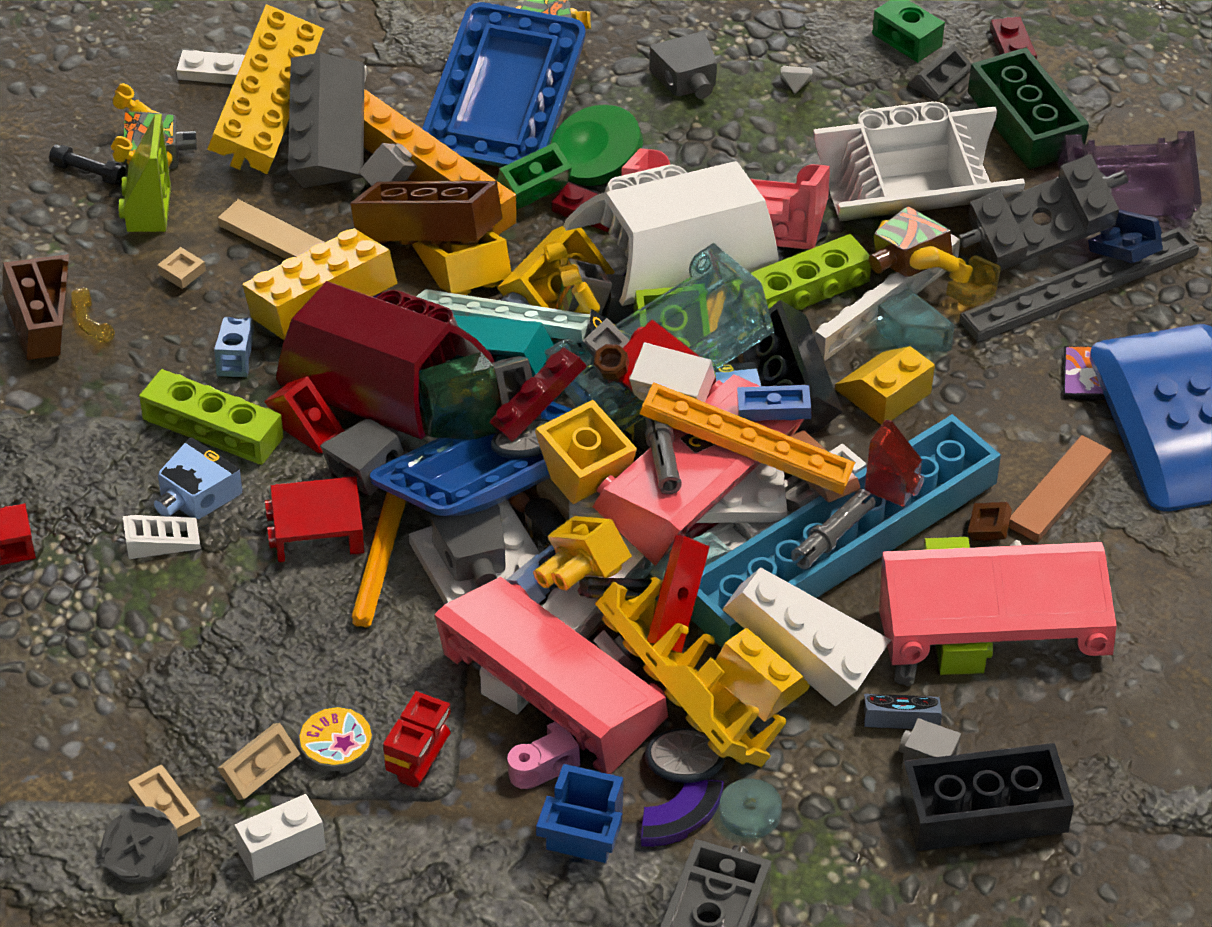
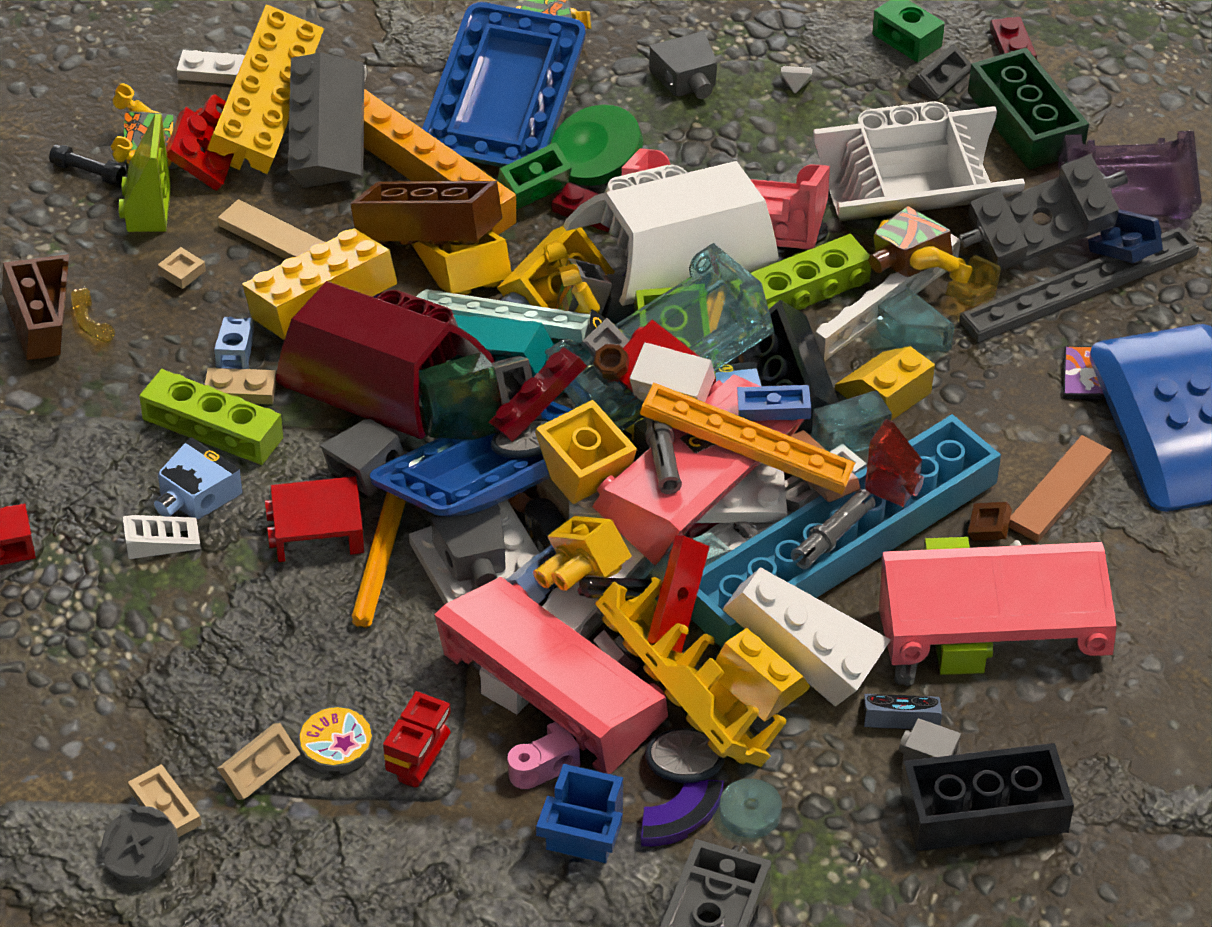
(193, 132): none -> red plate
(250, 384): none -> tan plate
(280, 837): white brick -> none
(305, 413): red slope -> none
(388, 164): light grey brick -> none
(850, 422): none -> clear light blue brick

